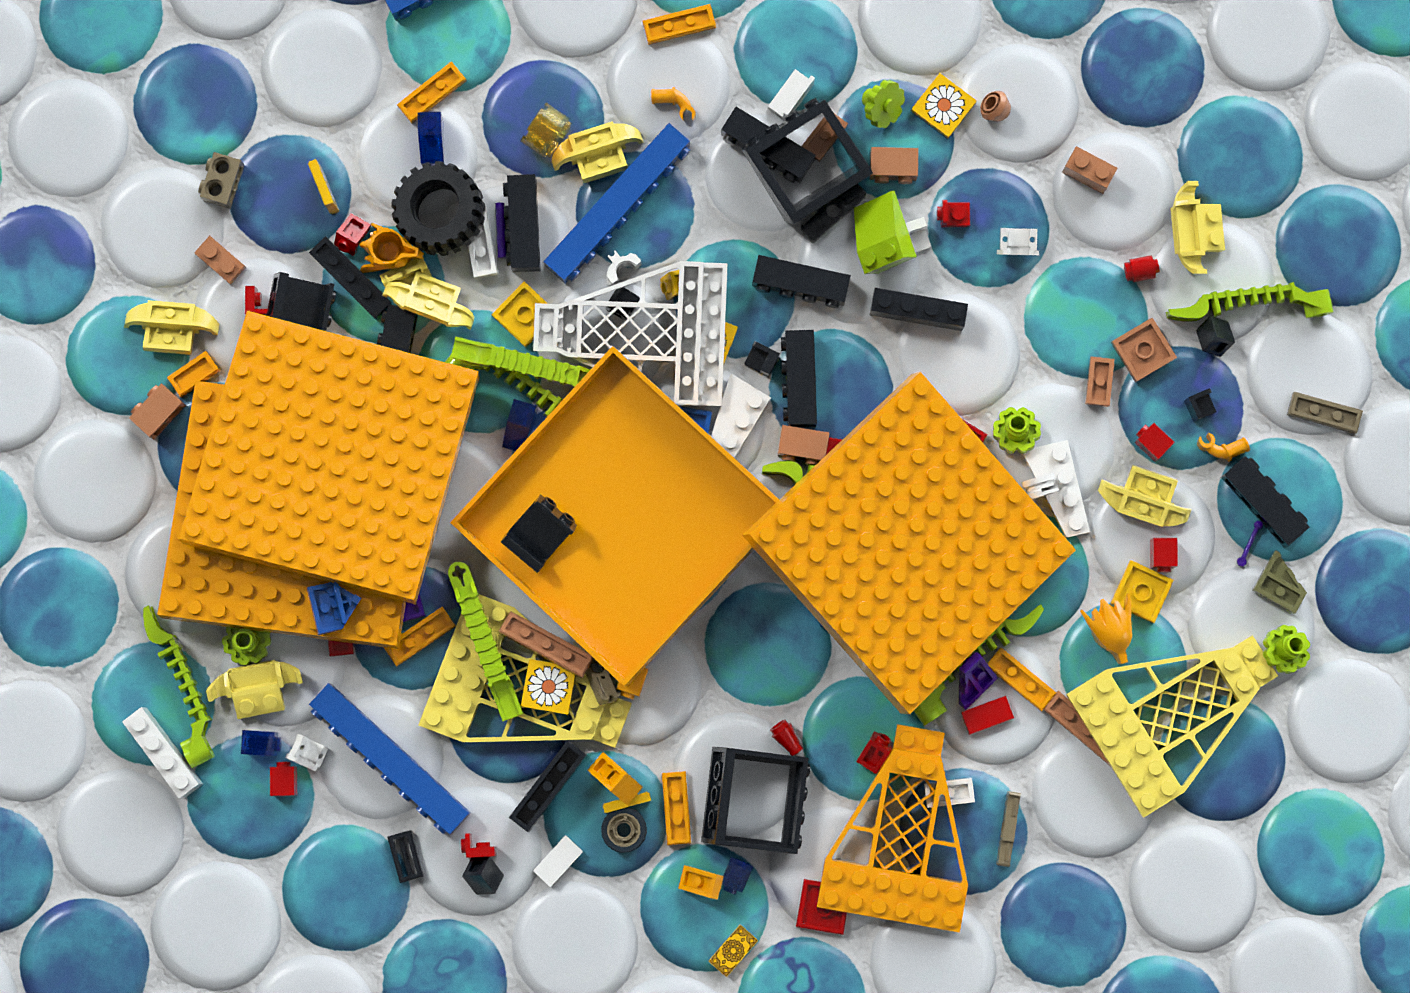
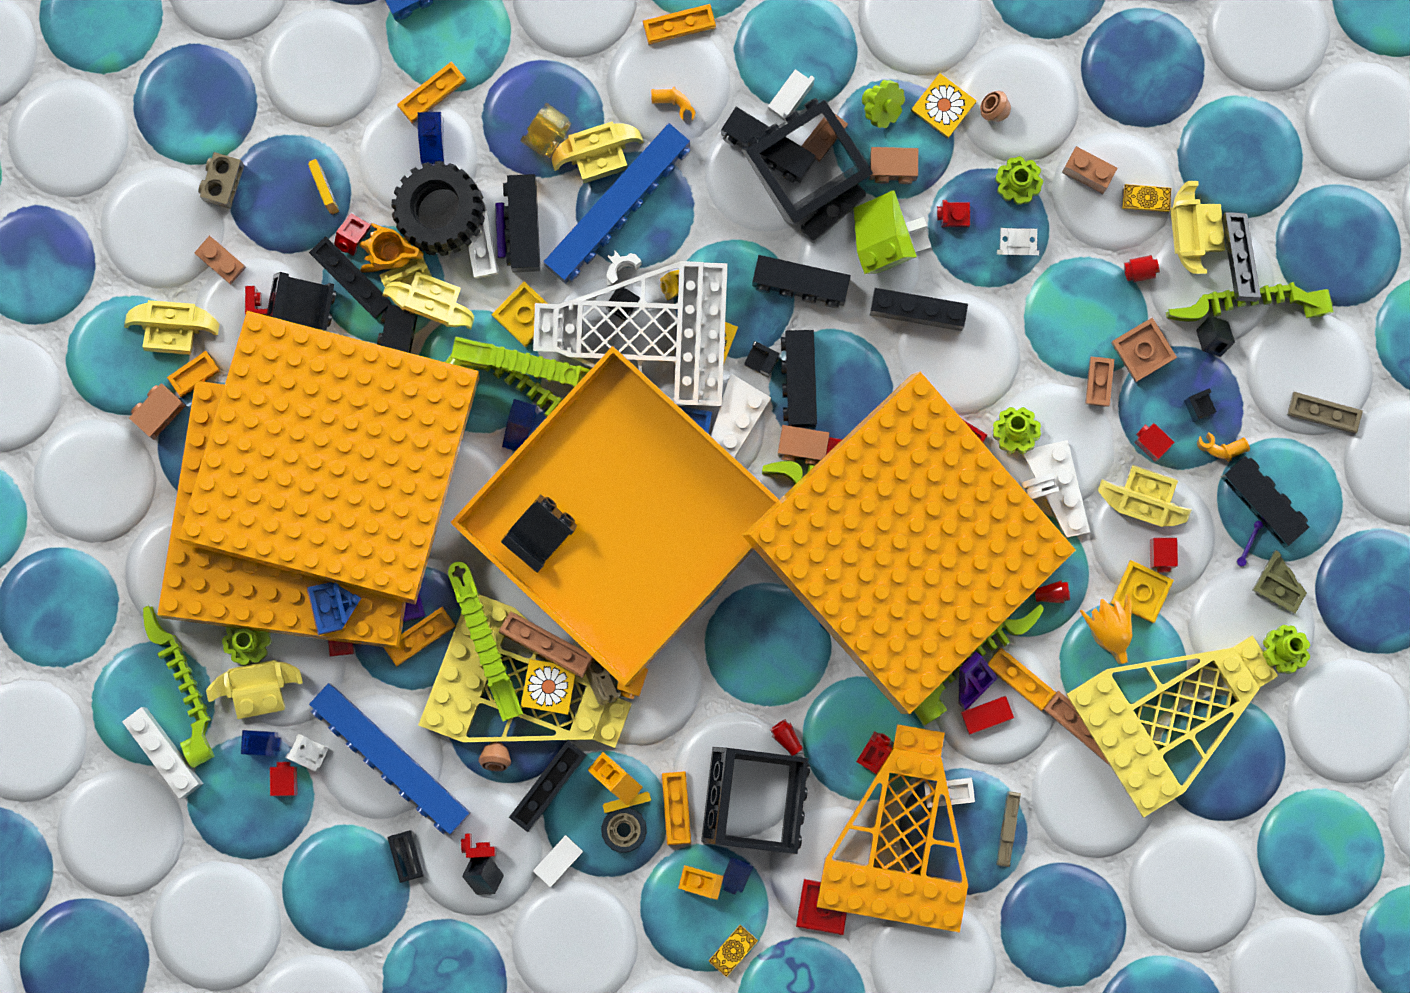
(495, 757): none -> nougat cone
(1019, 180): none -> lime plant
(1055, 592): none -> red cone
(1146, 198): none -> tile
(1241, 257): none -> plate

